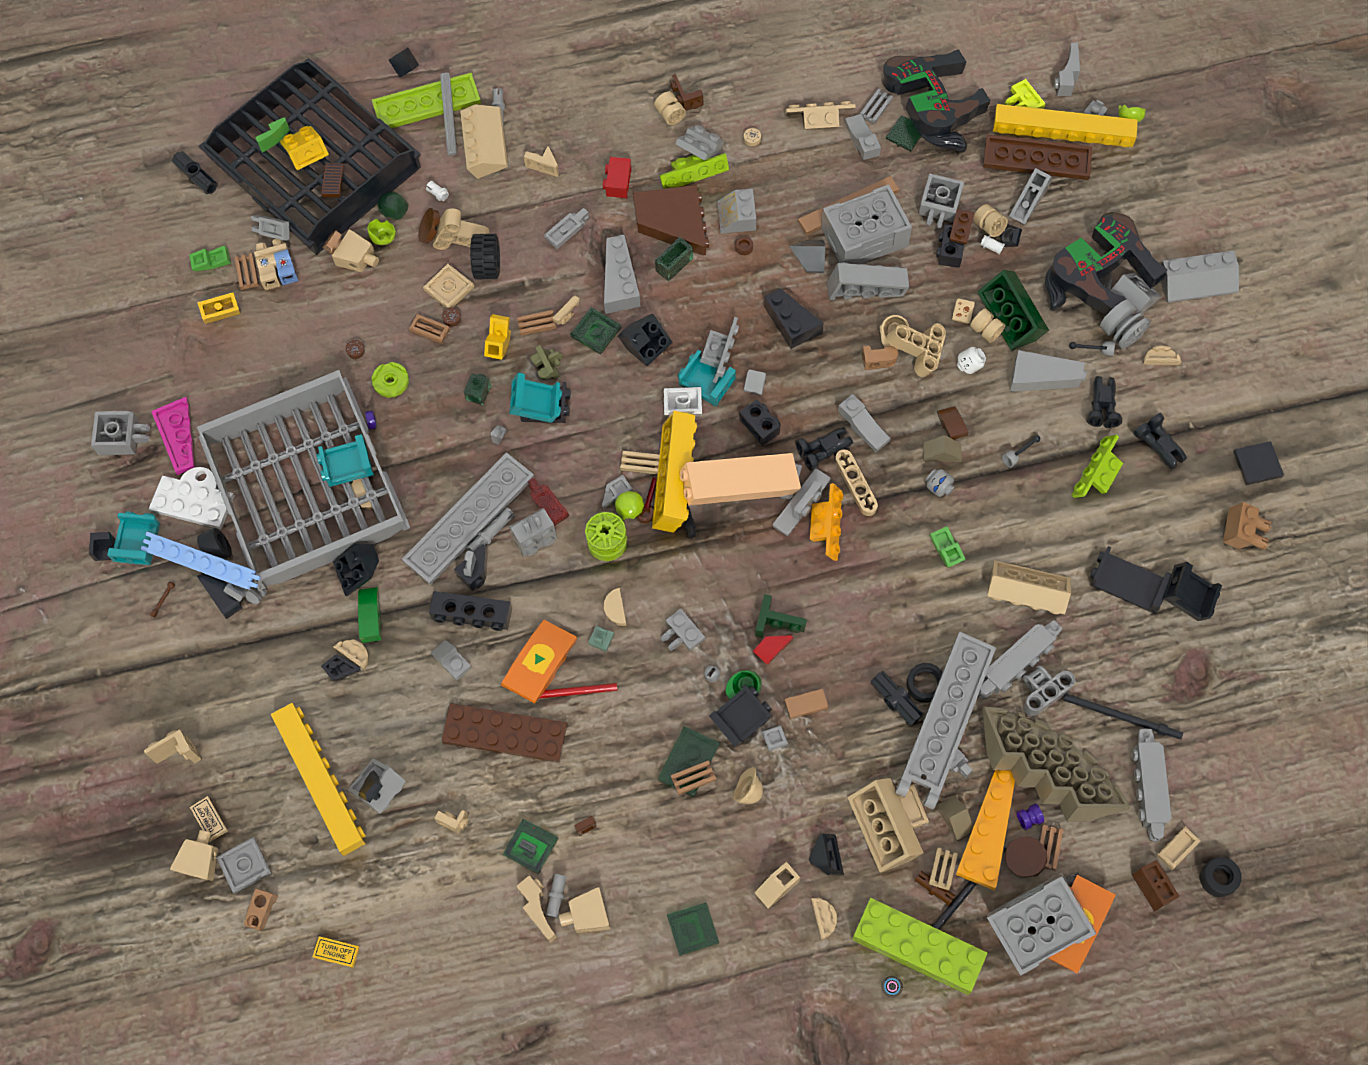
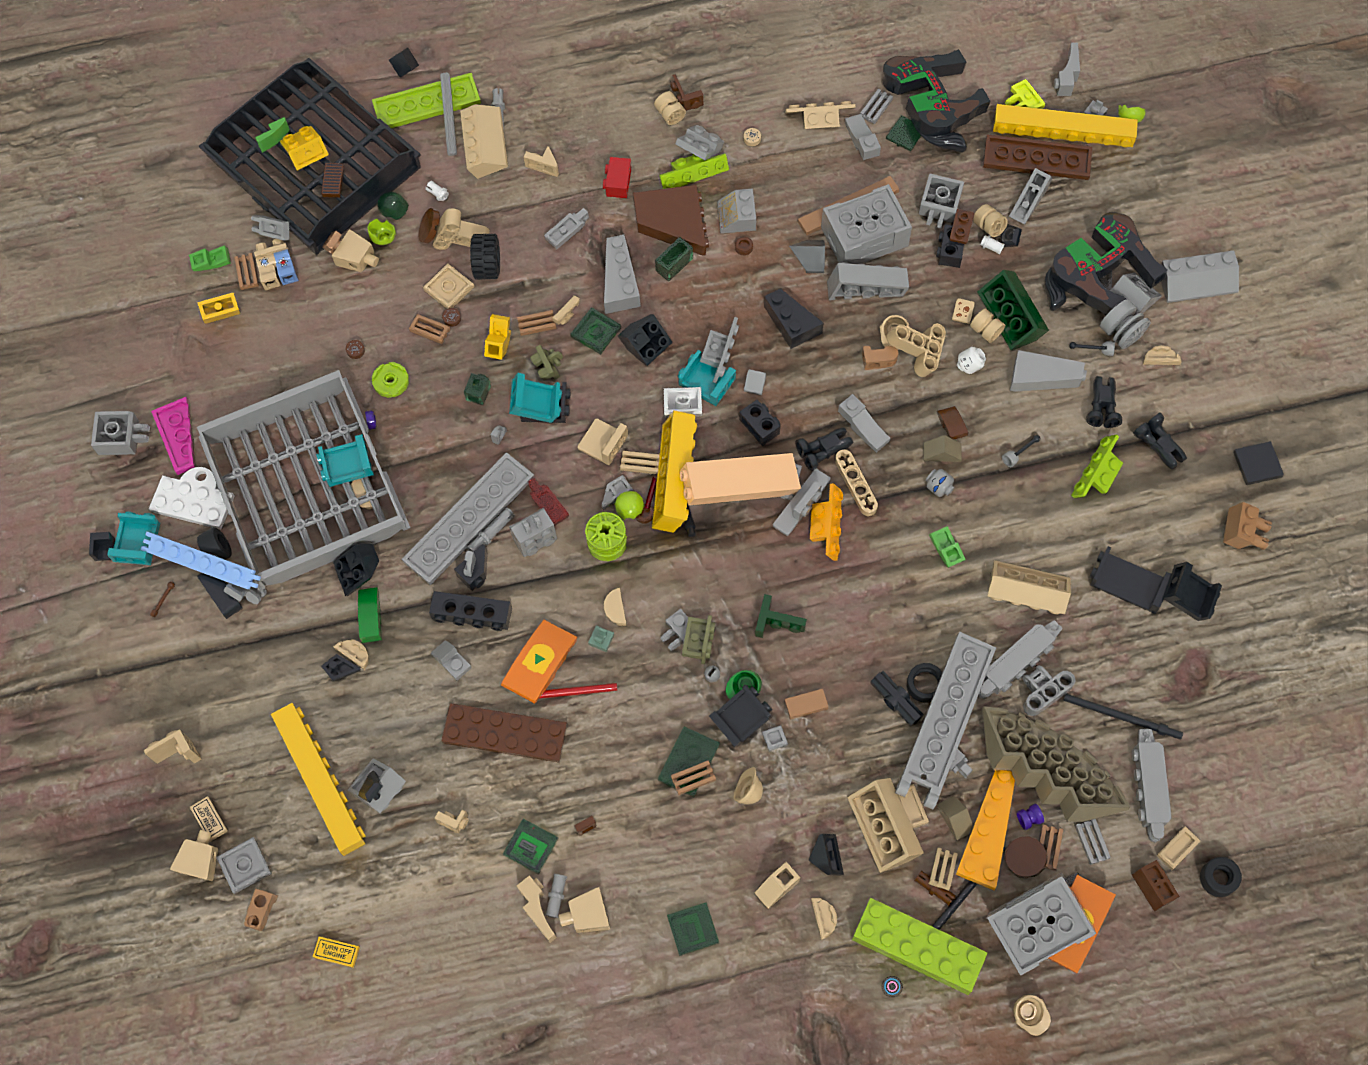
(194, 172): black piece -> none
(603, 441): none -> tan bracket
(697, 638): none -> olive bracket
(771, 646): red slope -> none
(1032, 1014): none -> tan hat
(1086, 825): none -> light grey tile

